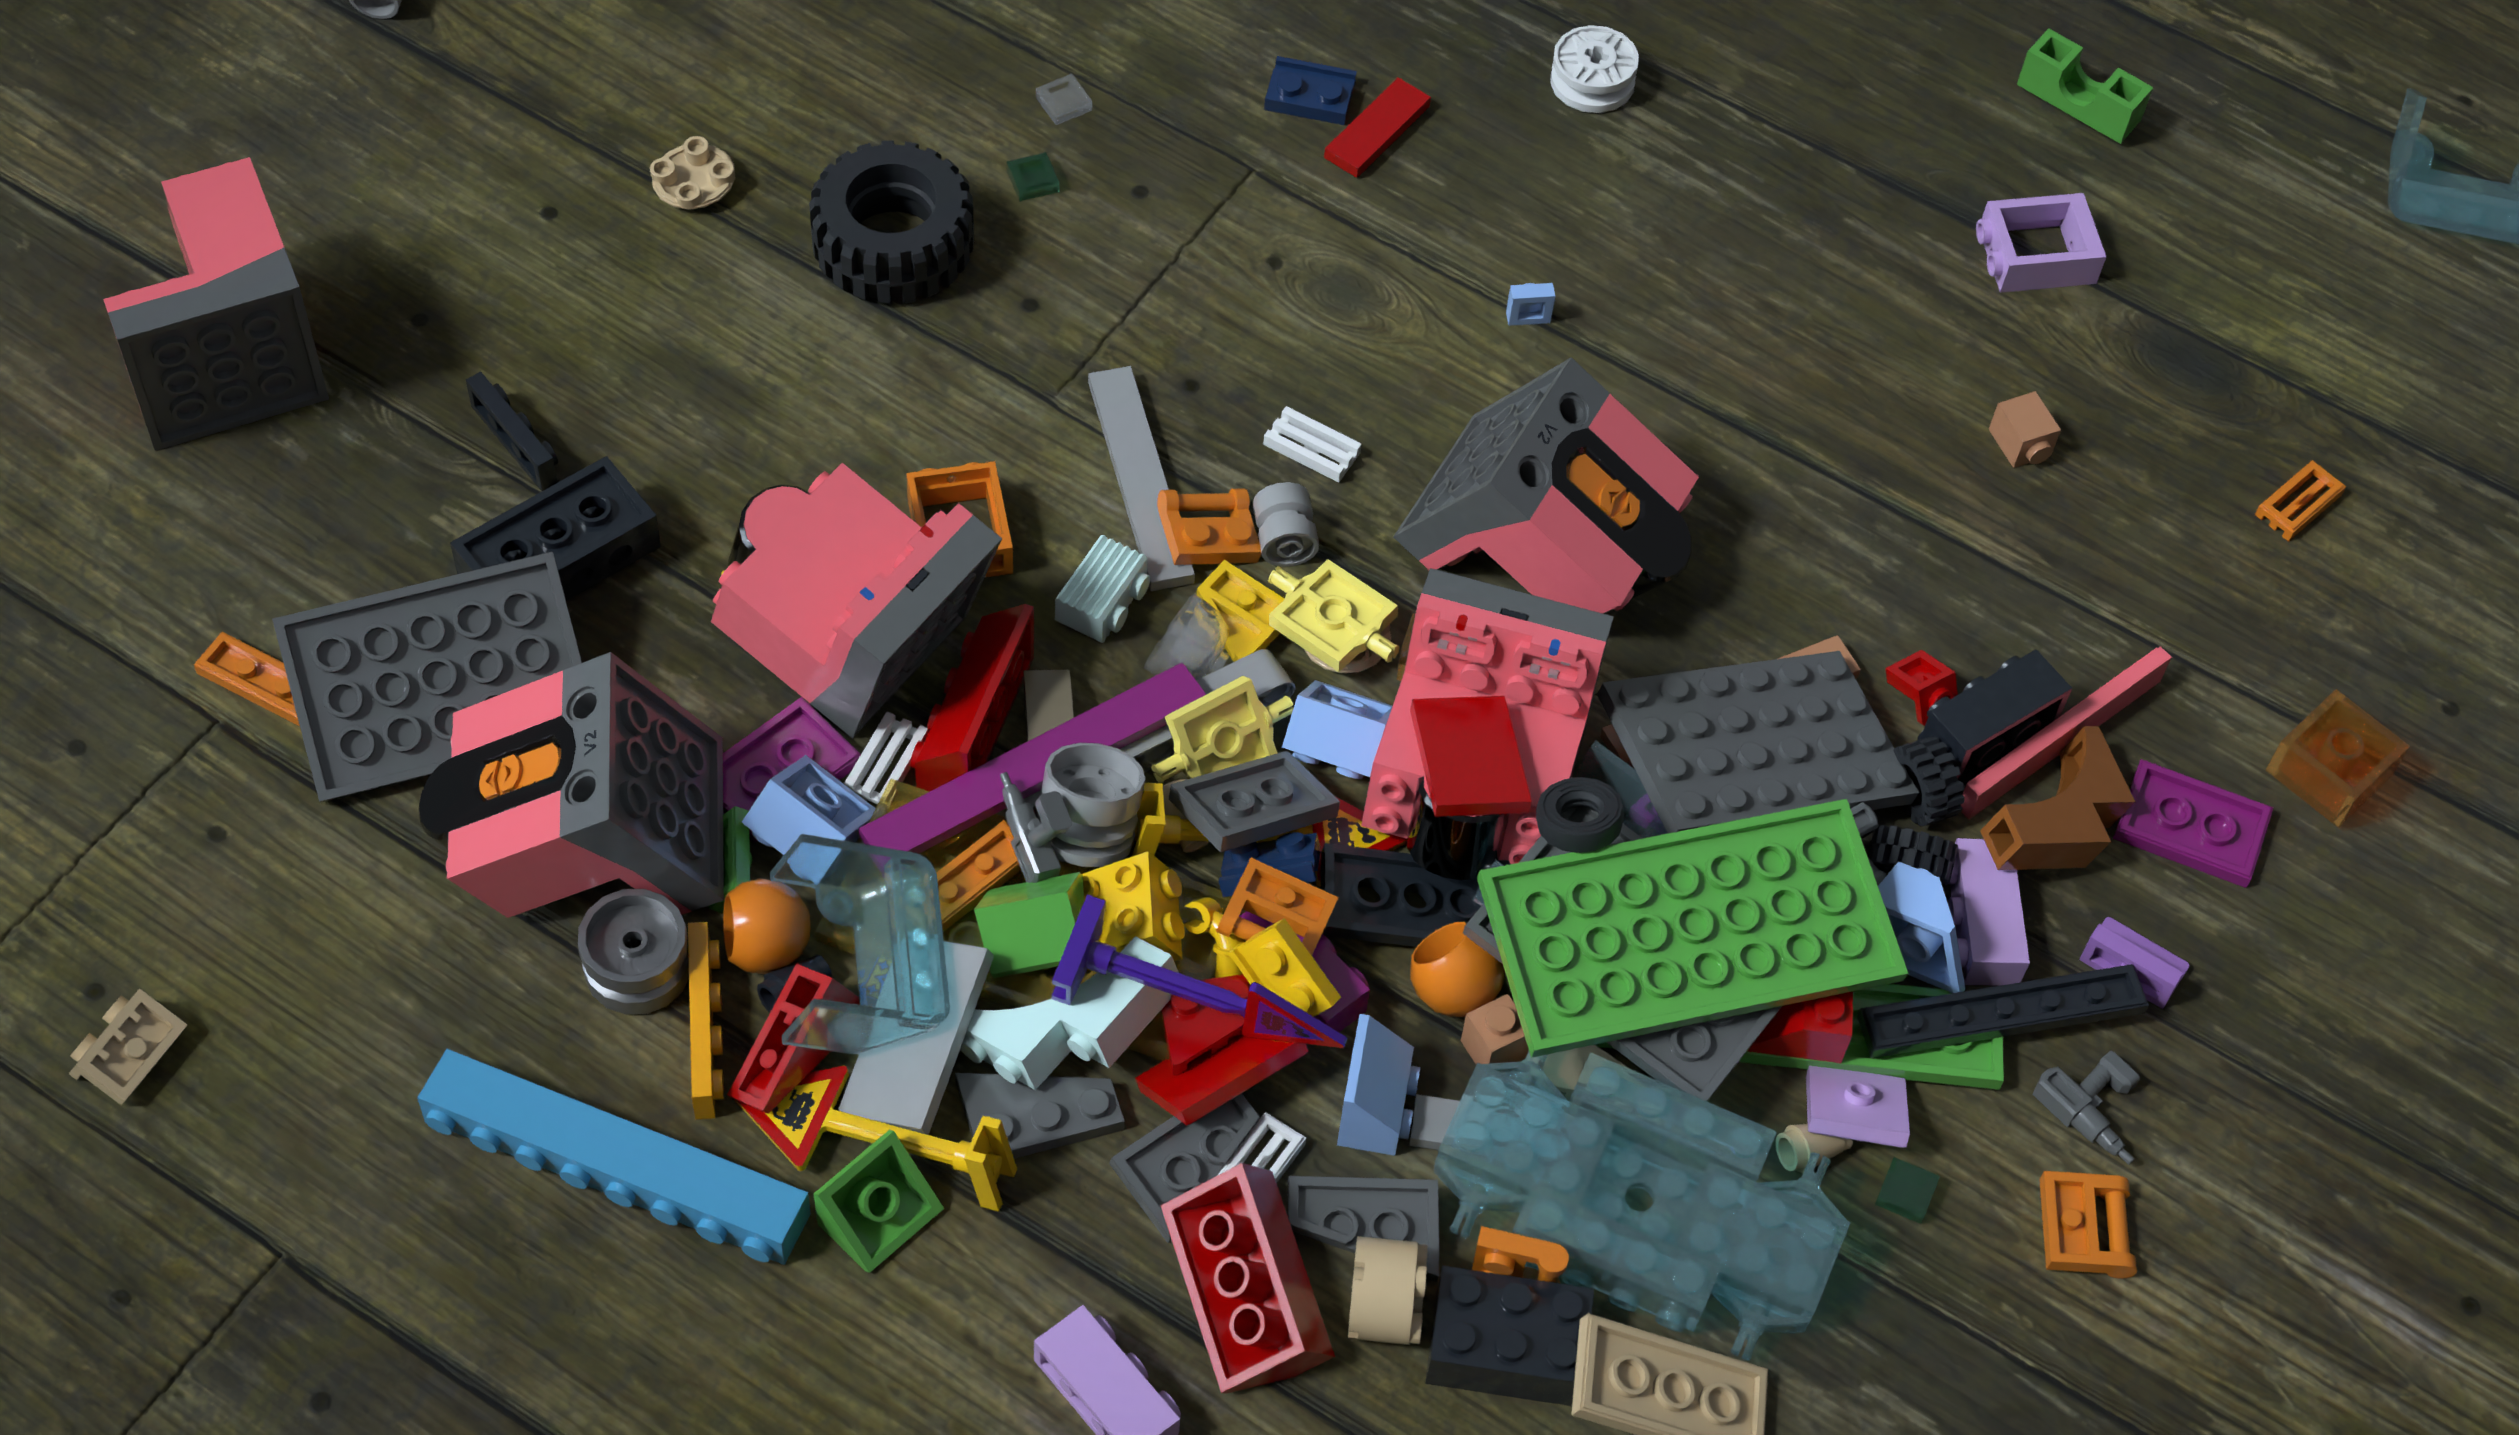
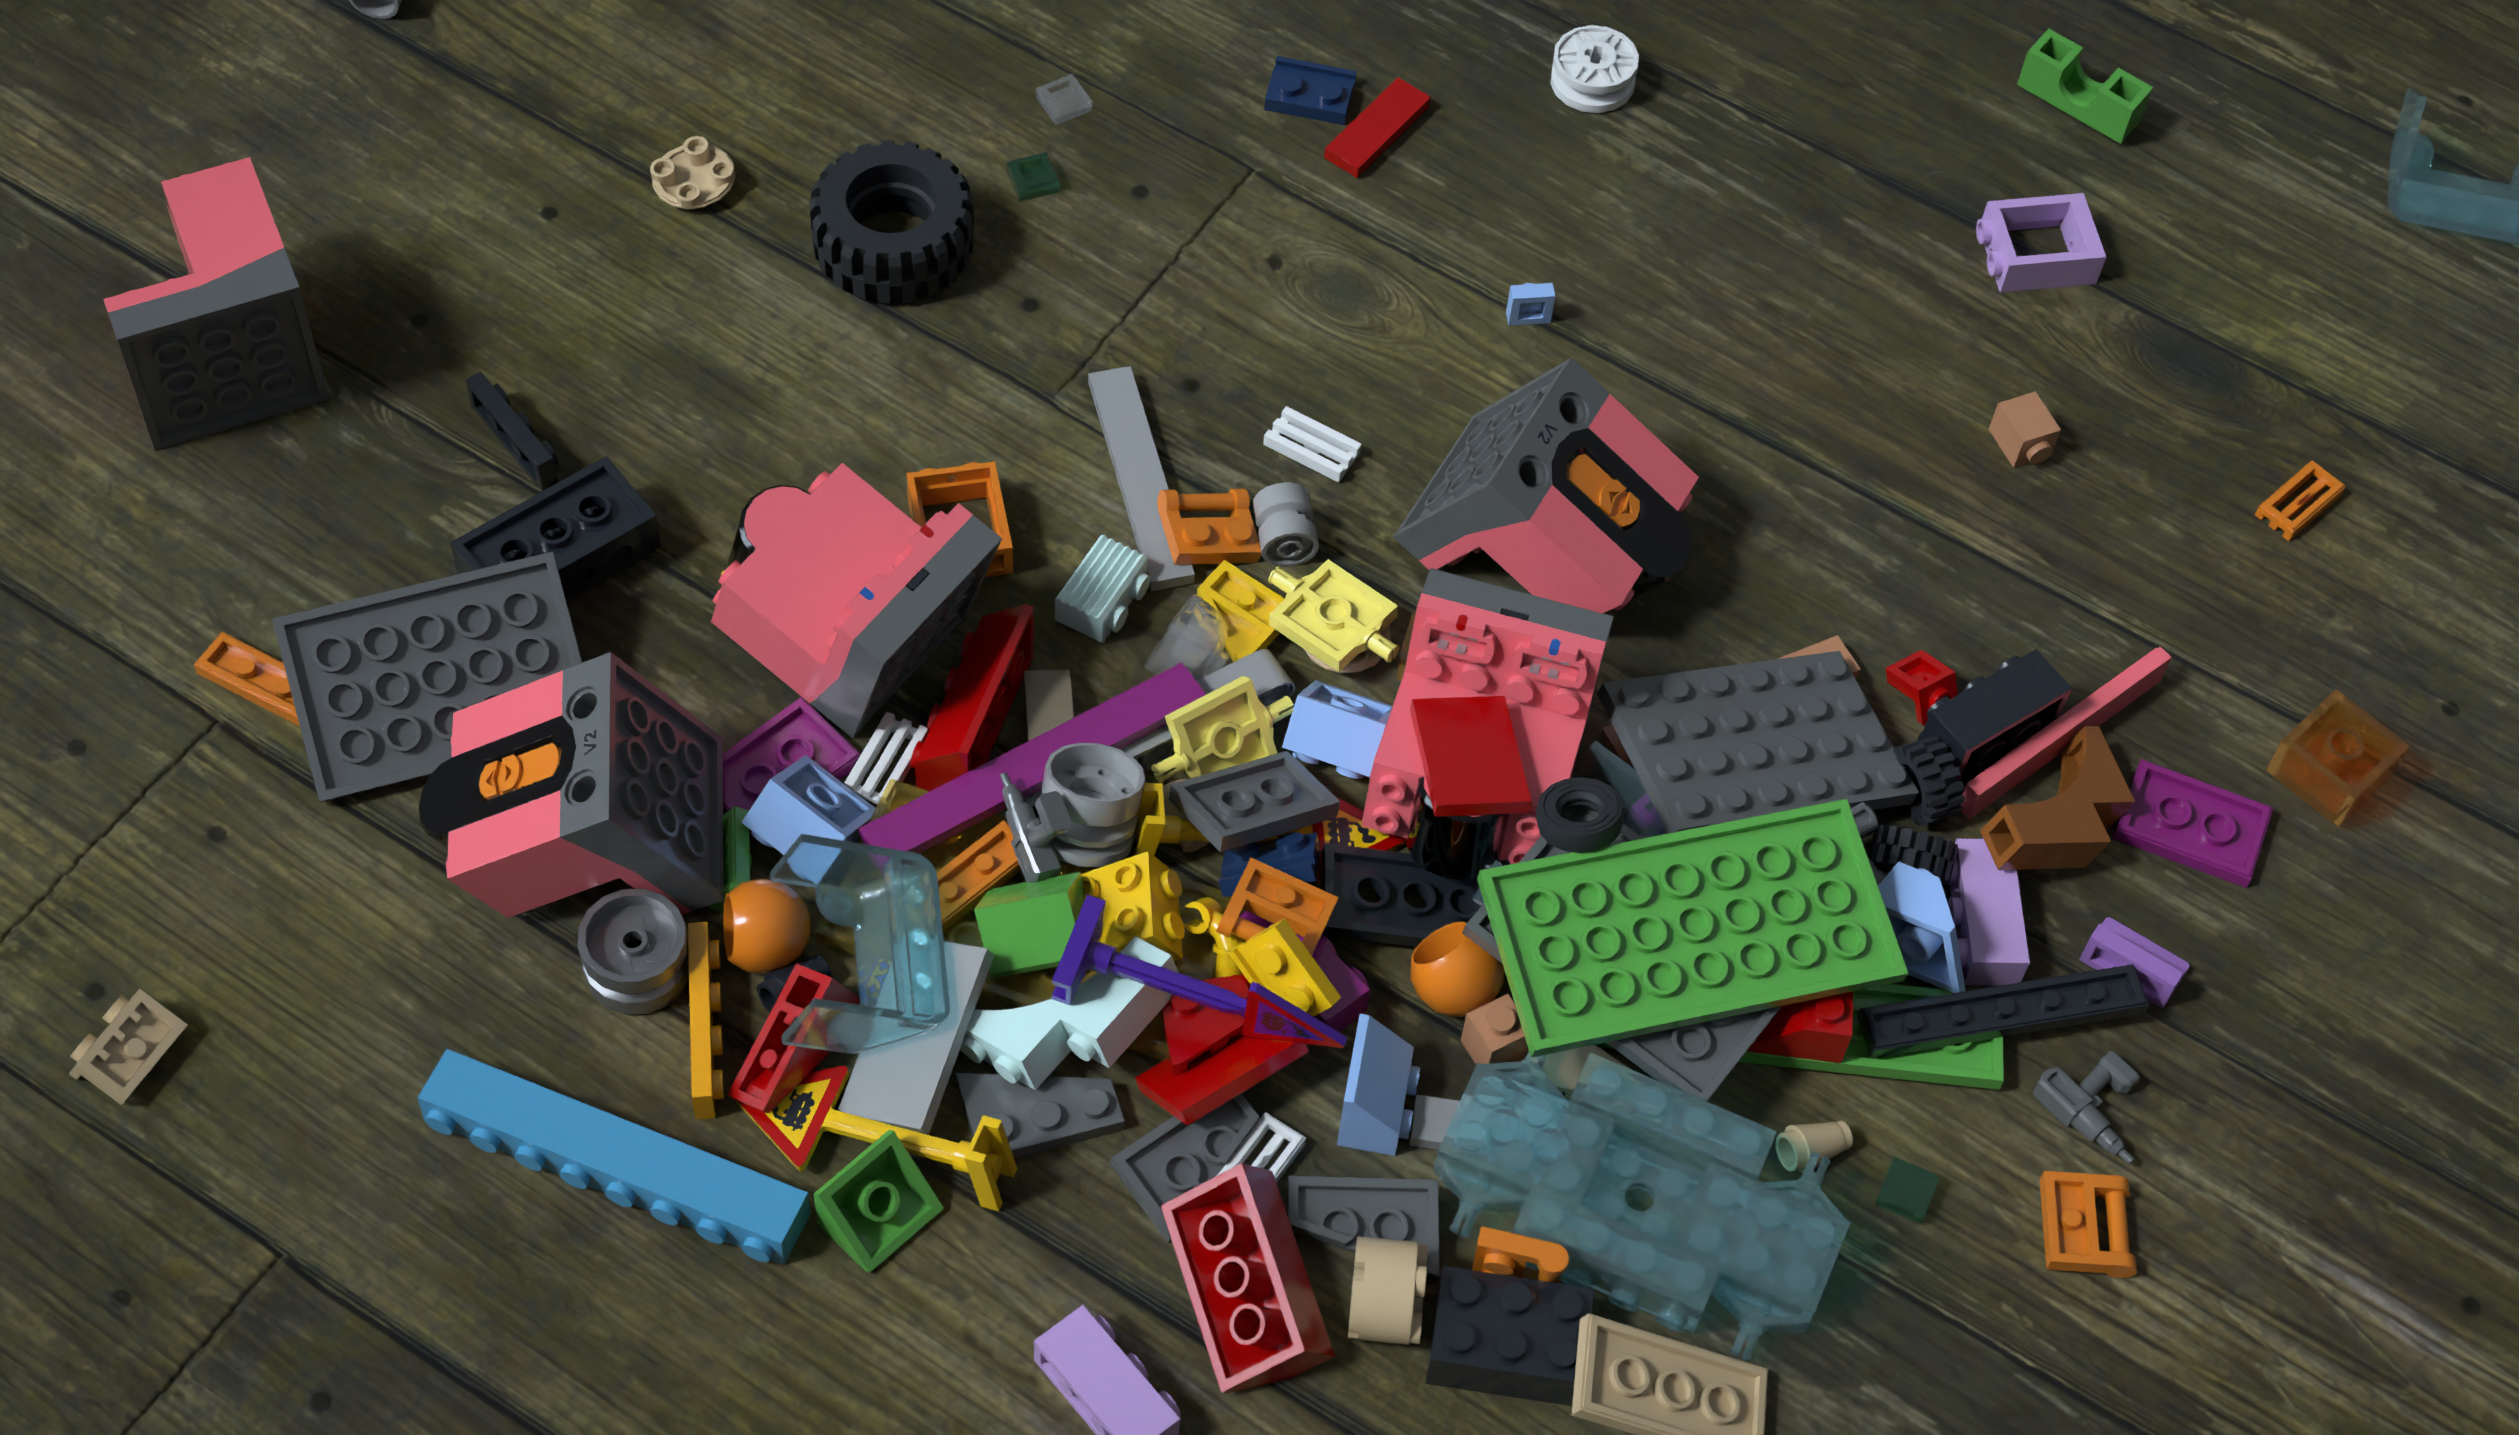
(1857, 1106): lavender plate -> none

